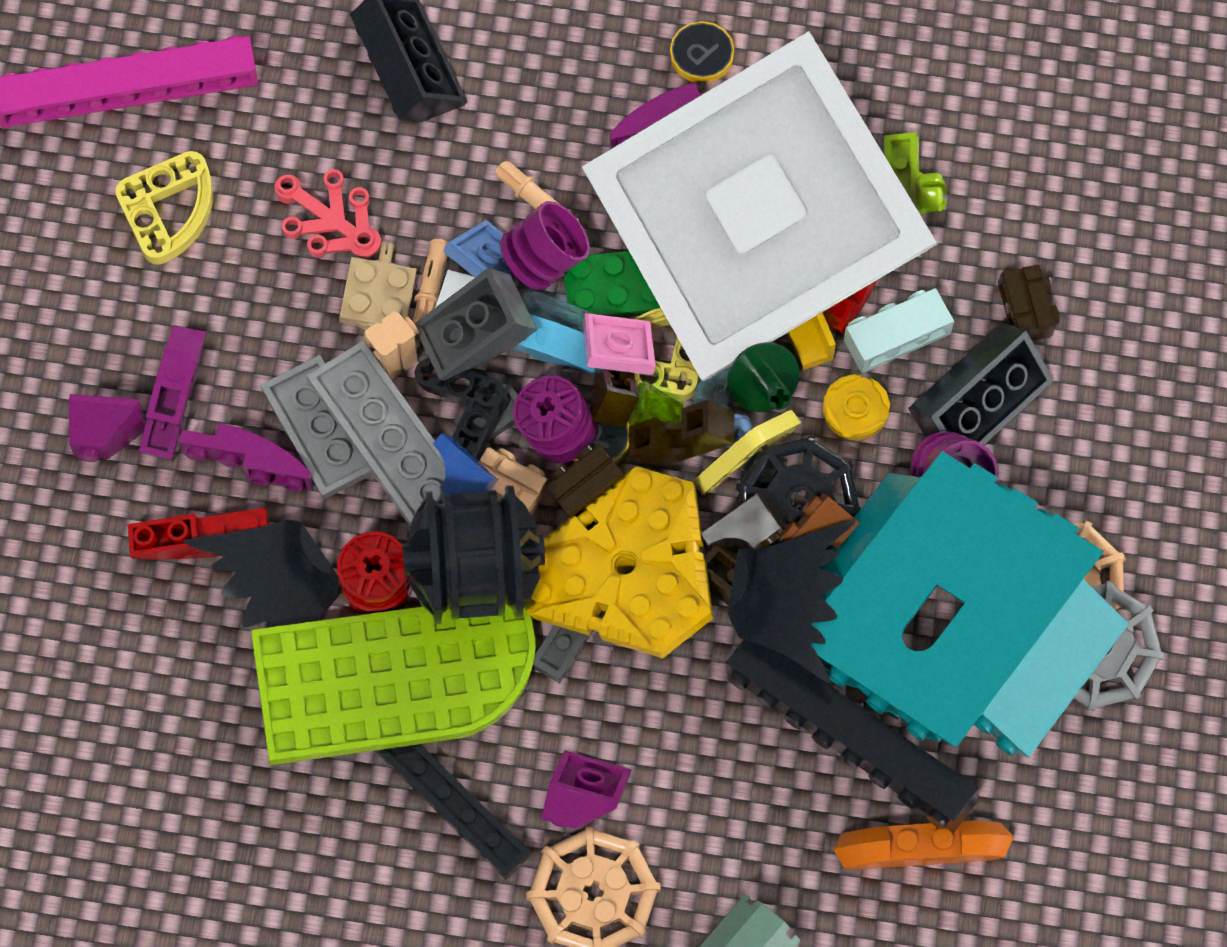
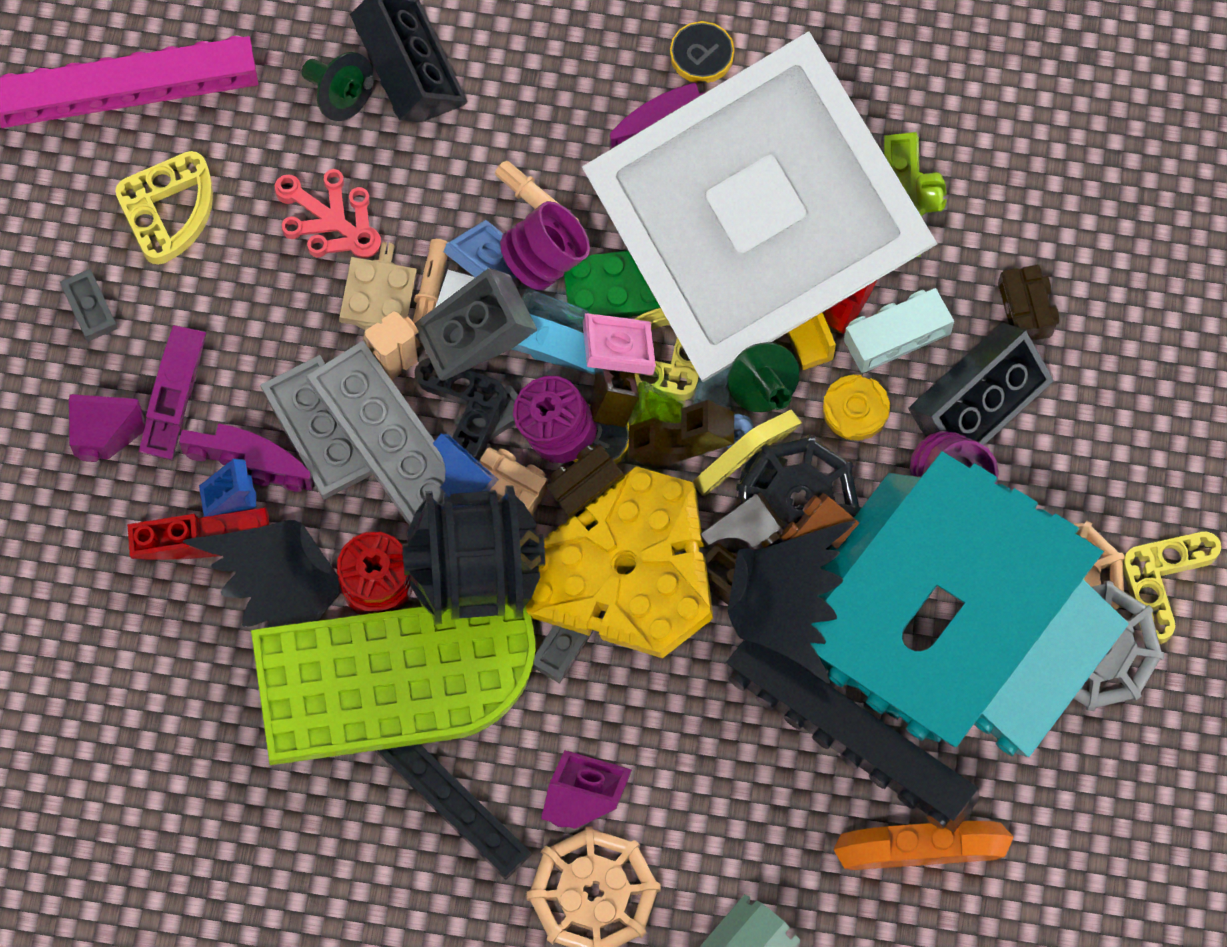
(88, 305): none -> dark grey plate
(228, 490): none -> blue arch
(341, 84): none -> piece
(1158, 567): none -> light yellow beam

